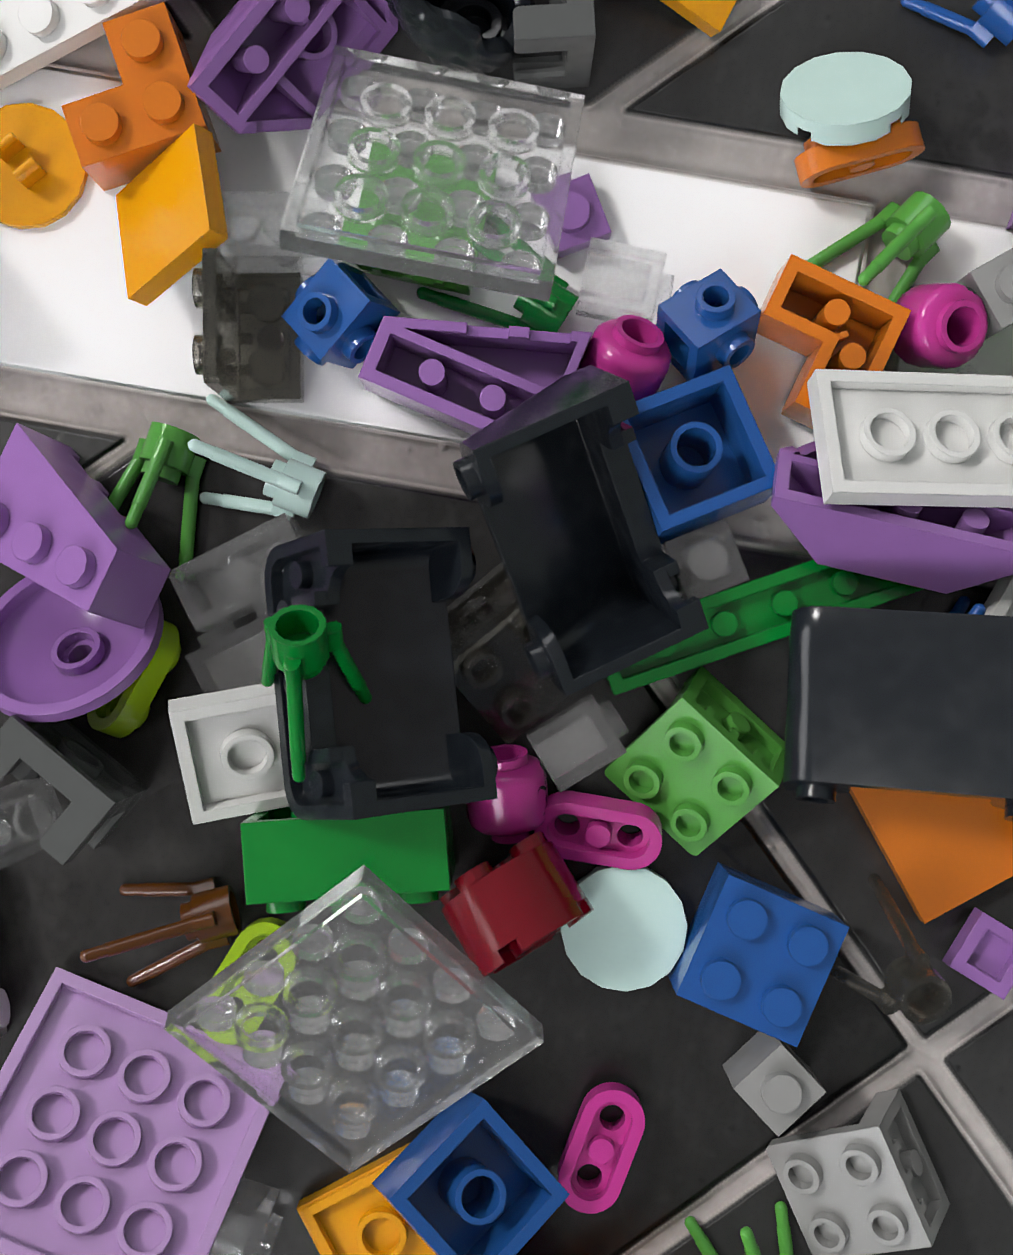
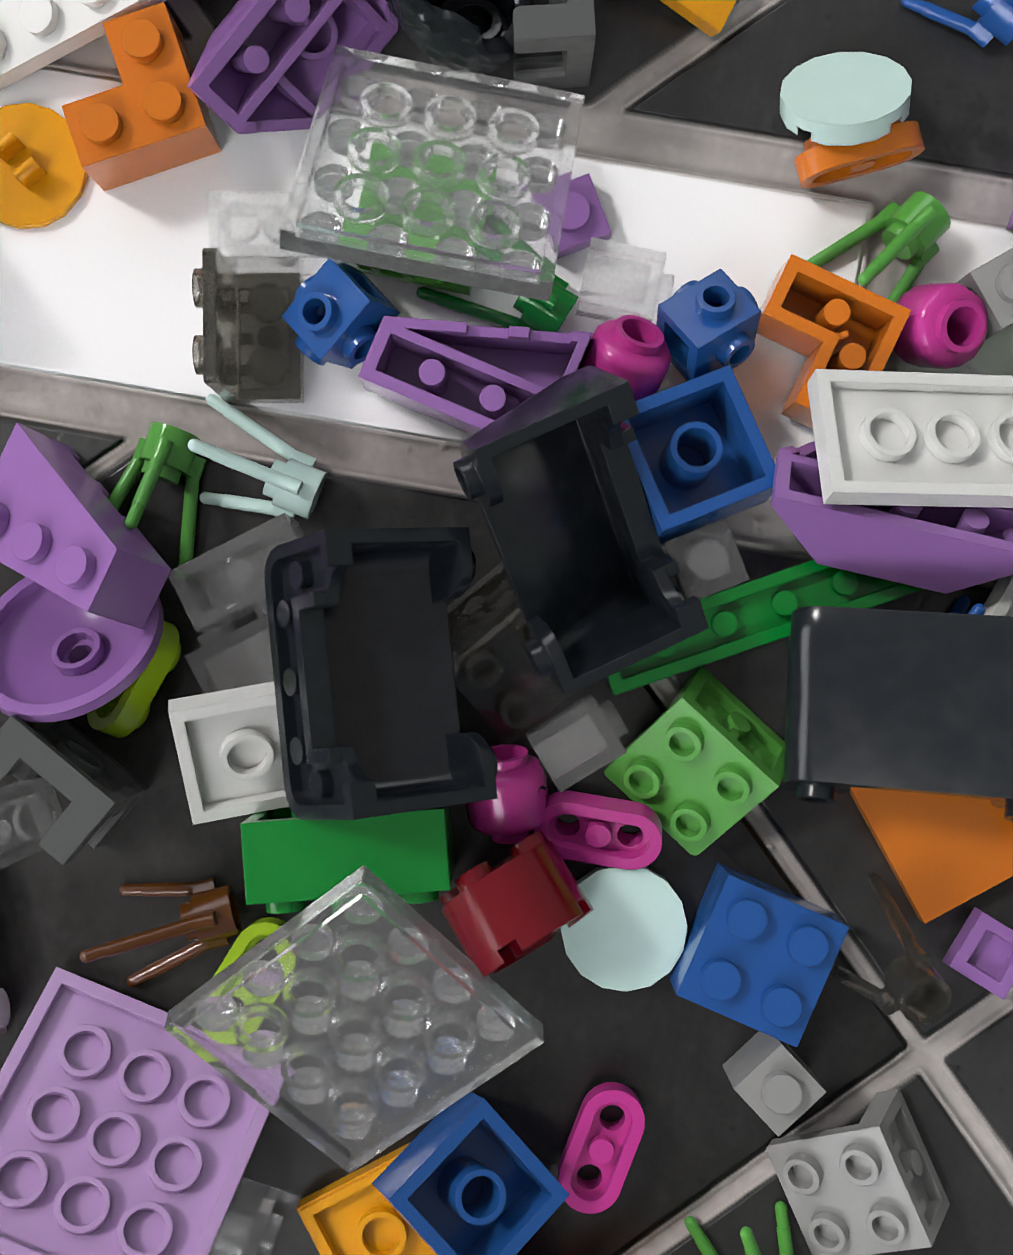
(171, 215): light orange tile -> none
(300, 647): green plant -> none

